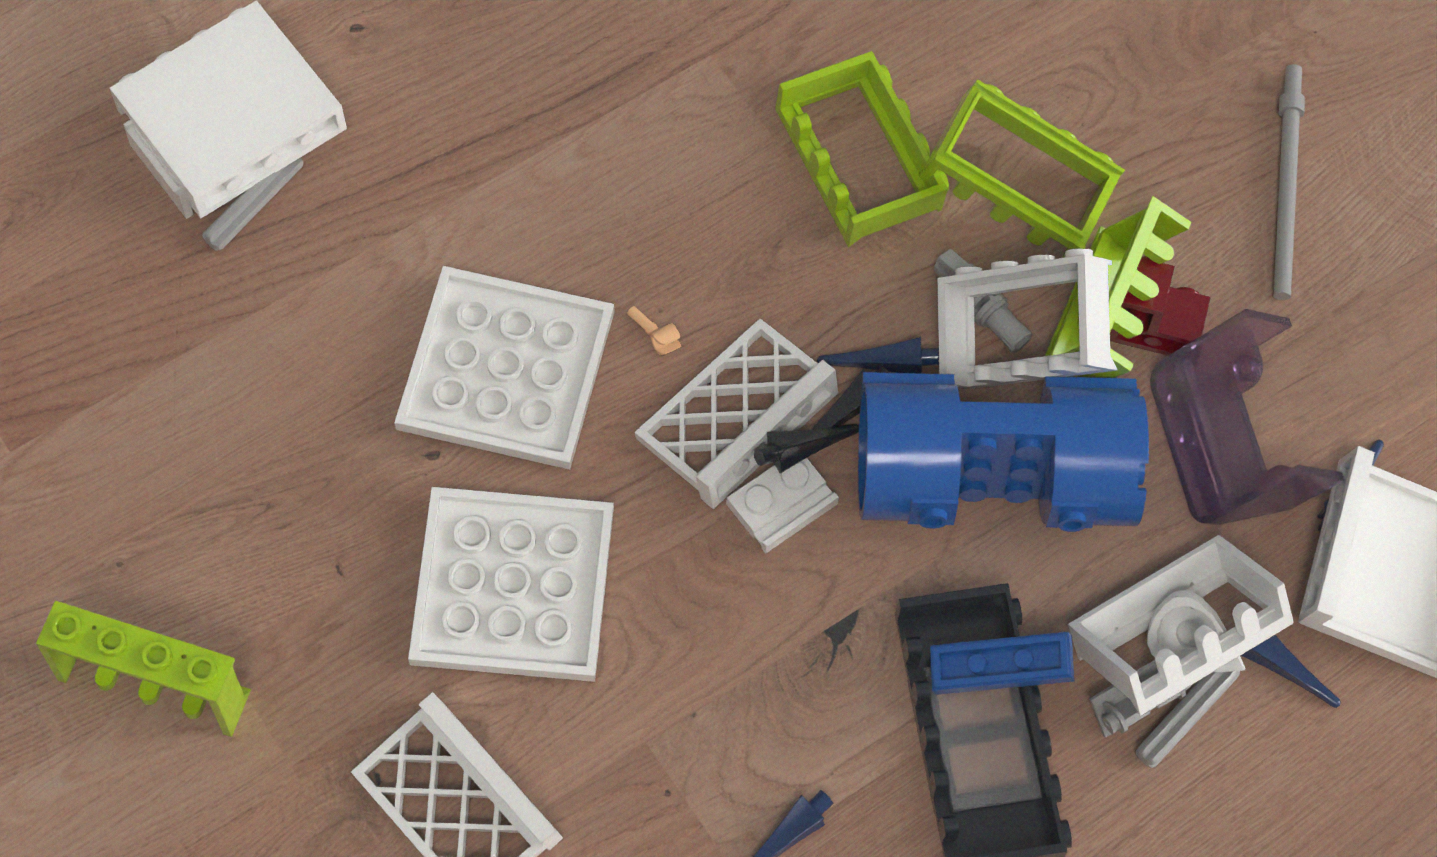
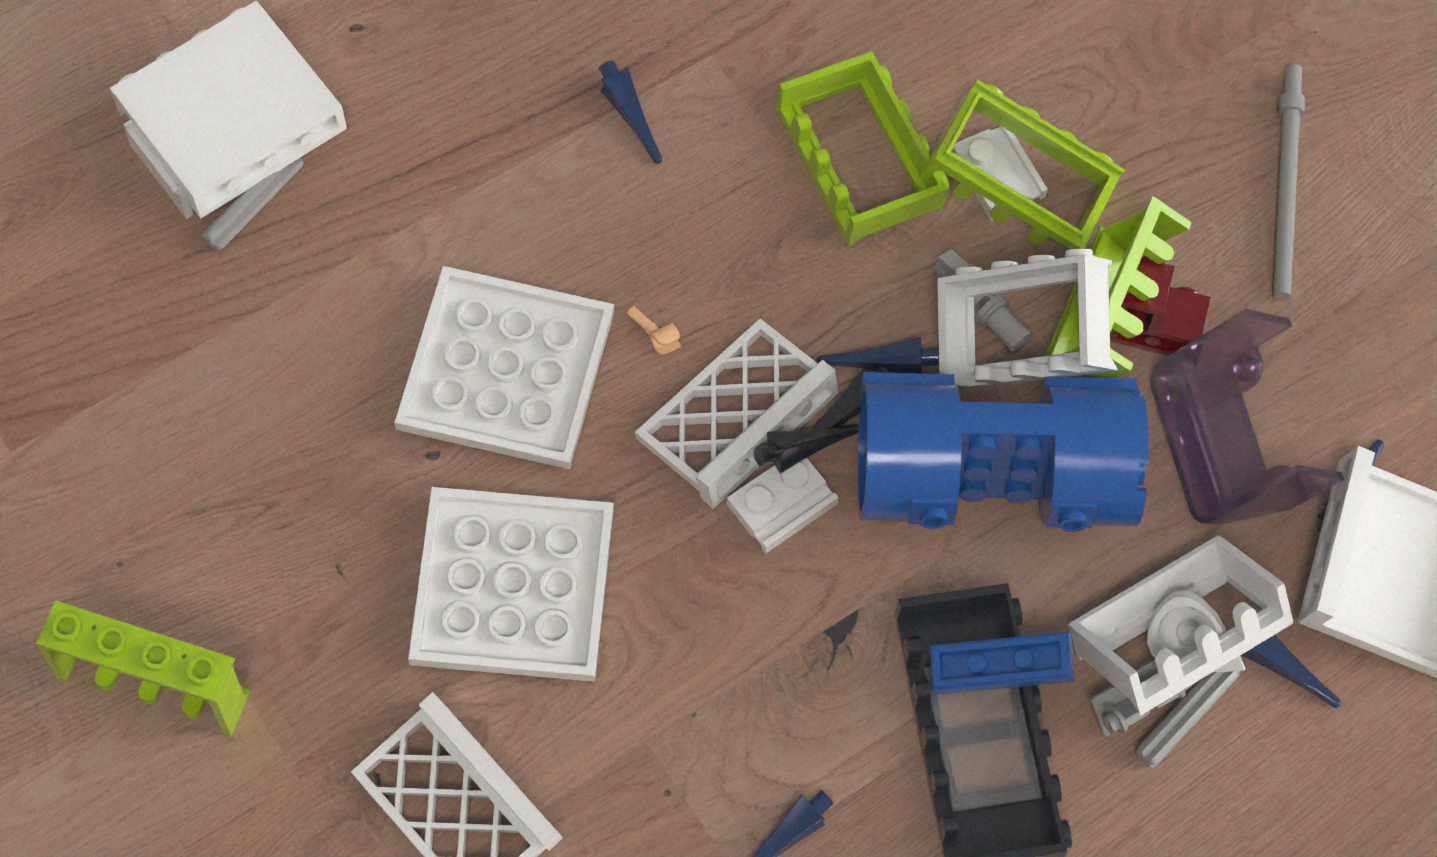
(622, 95): none -> dark blue piece
(1004, 159): none -> white plate

